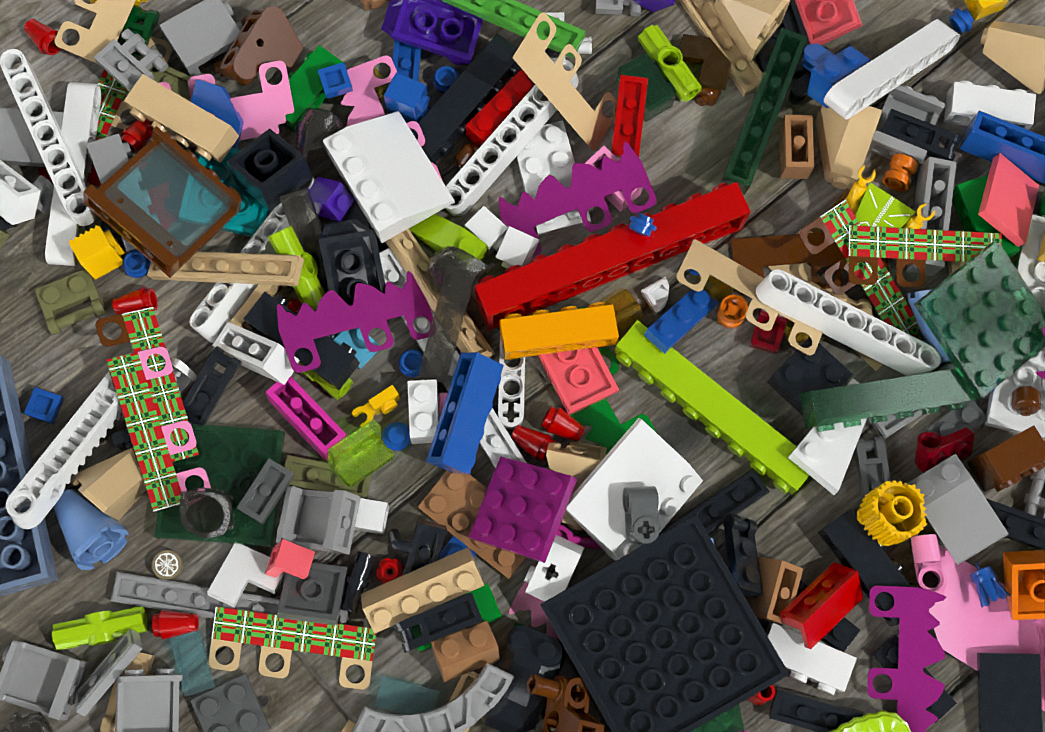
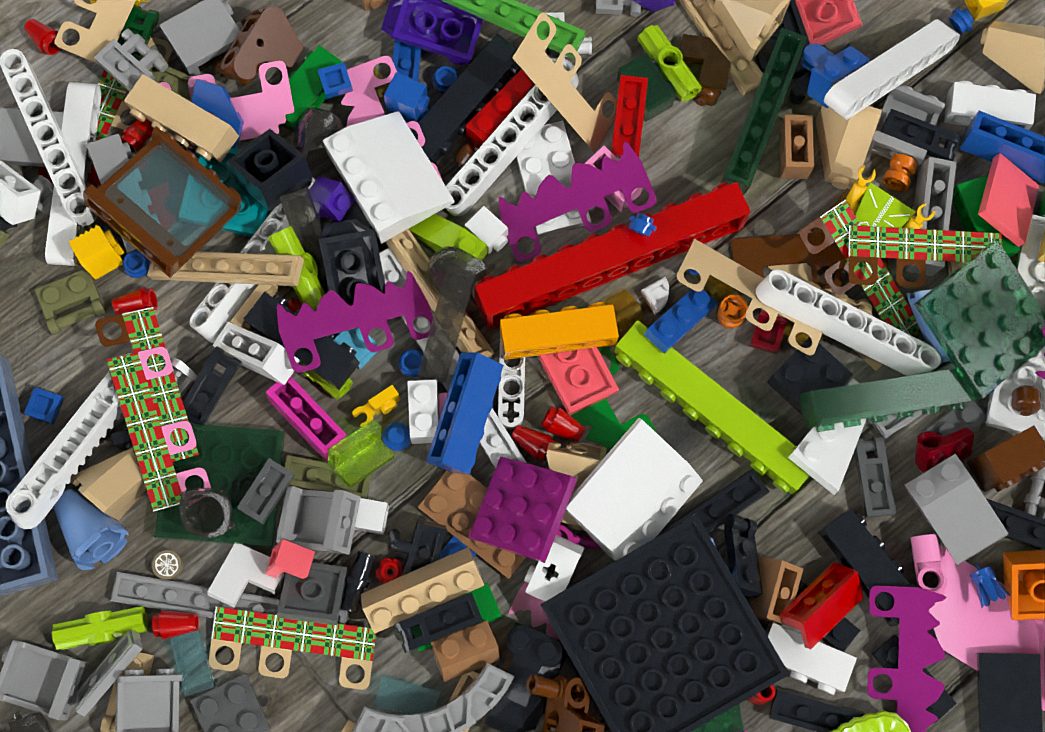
(516, 248): white brick -> none
(641, 511): dark grey piece -> none
(893, 512): yellow brick -> none

